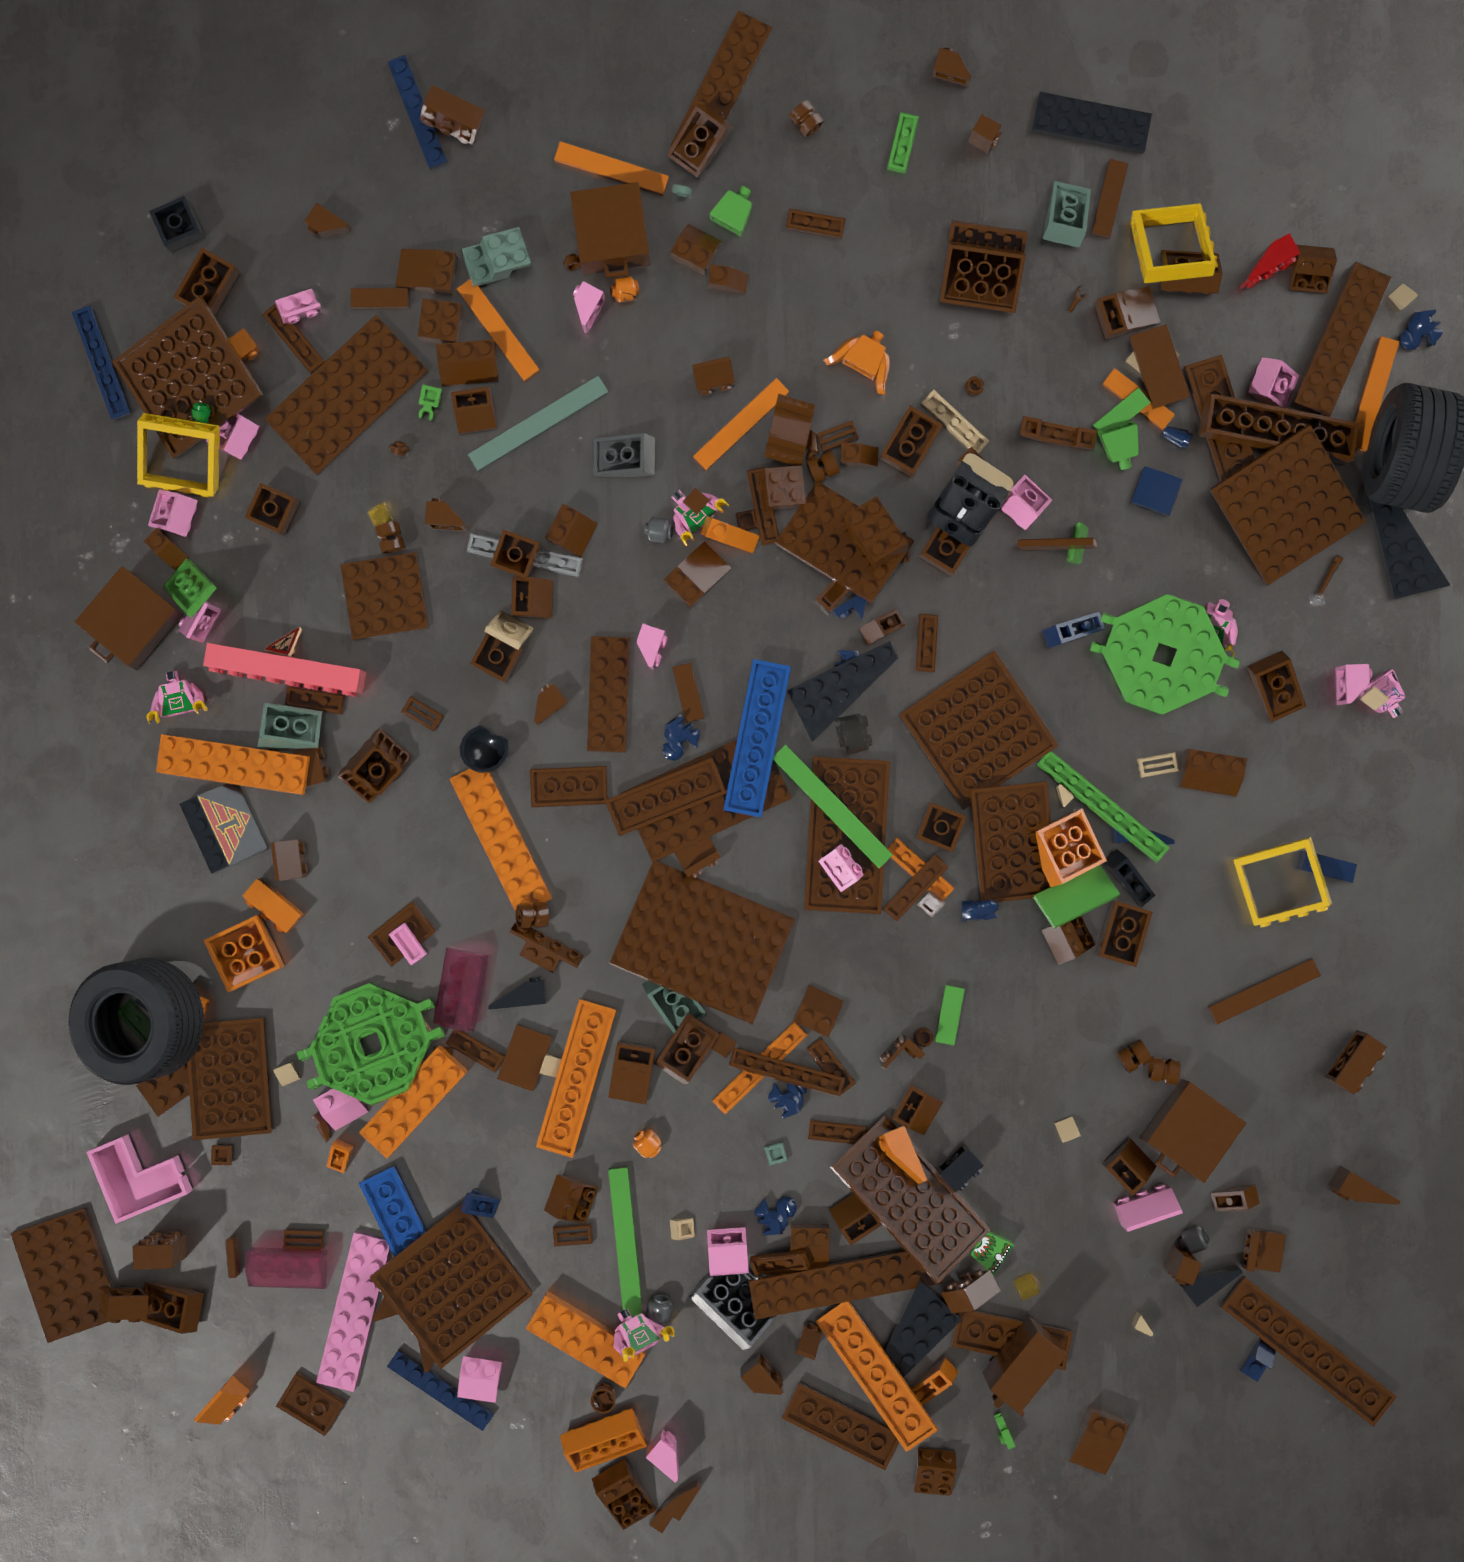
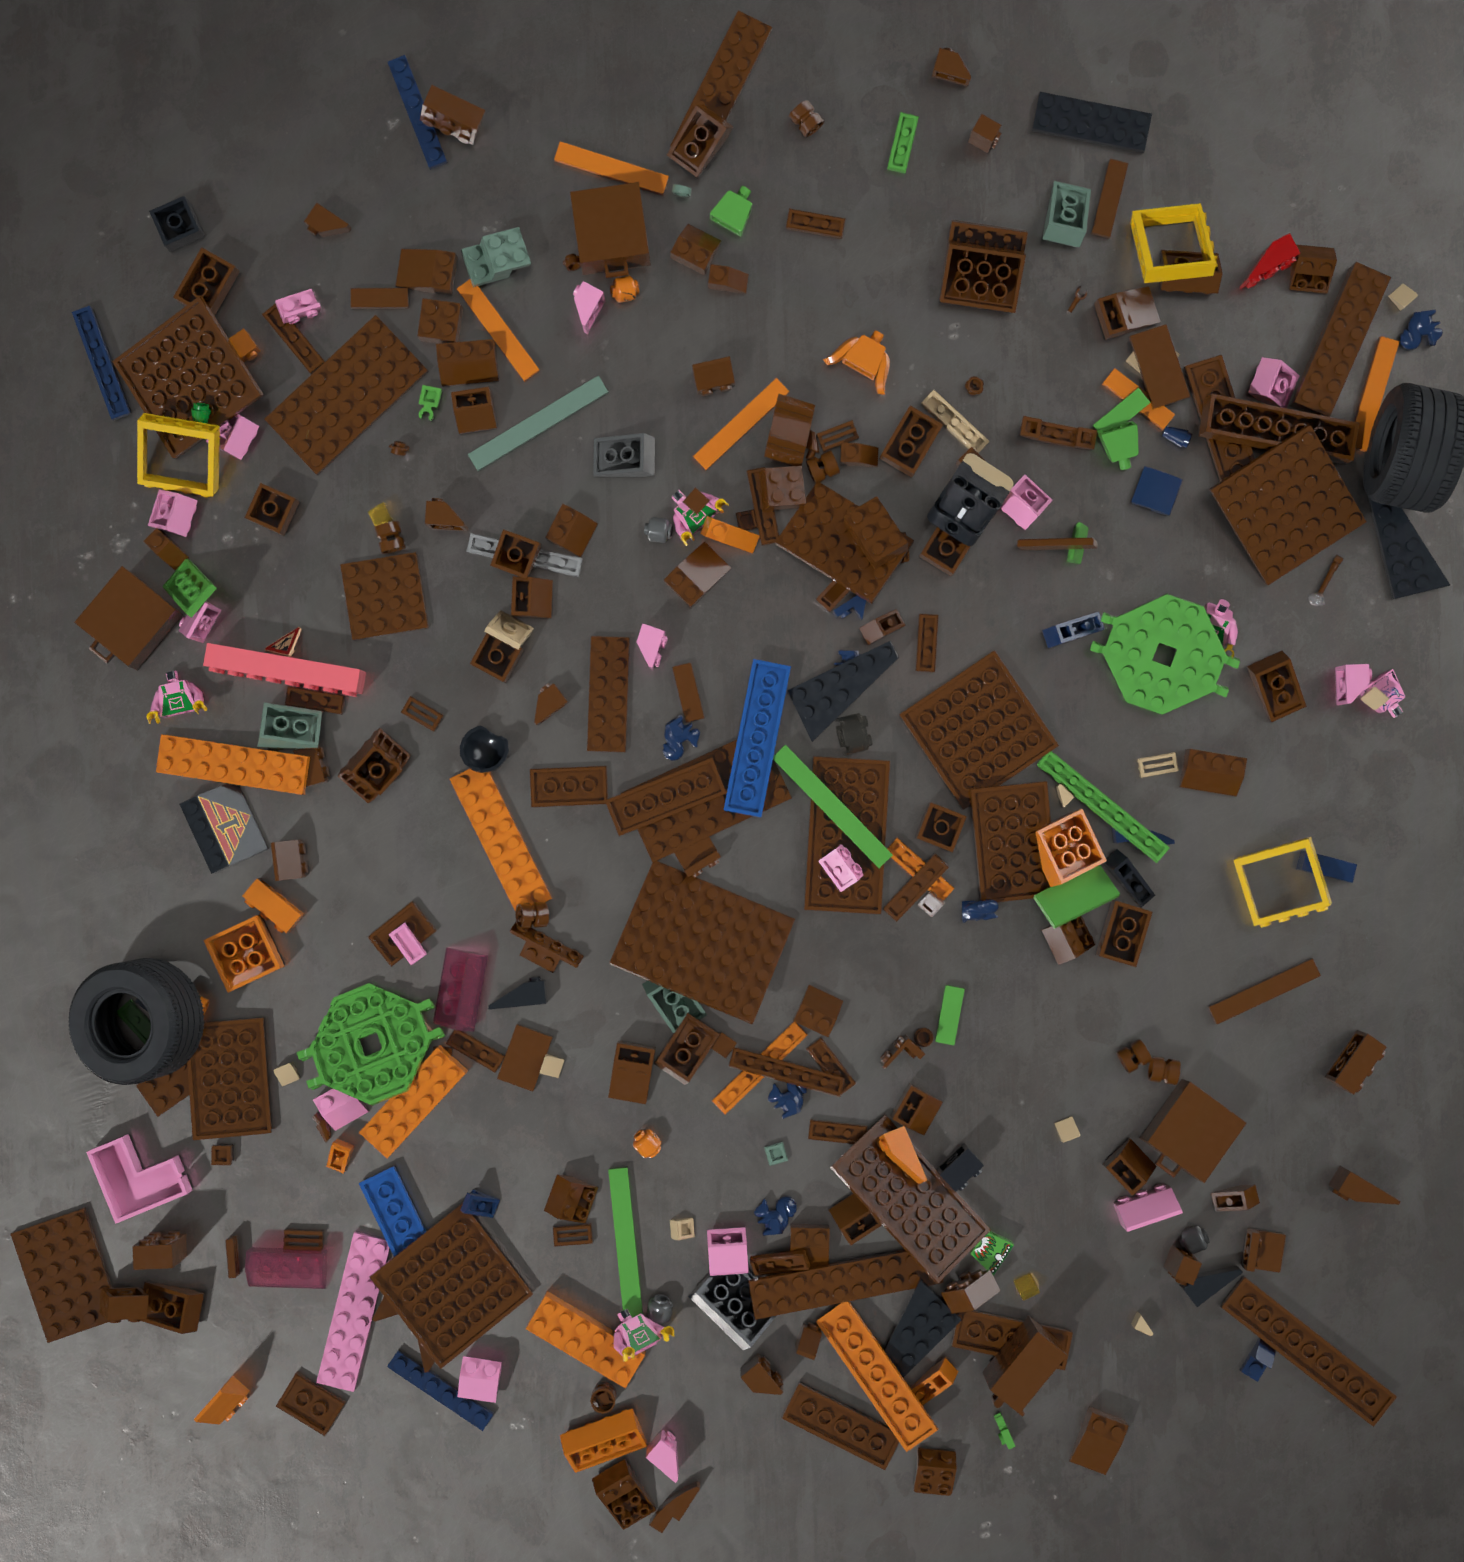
(576, 1078): orange plate -> none

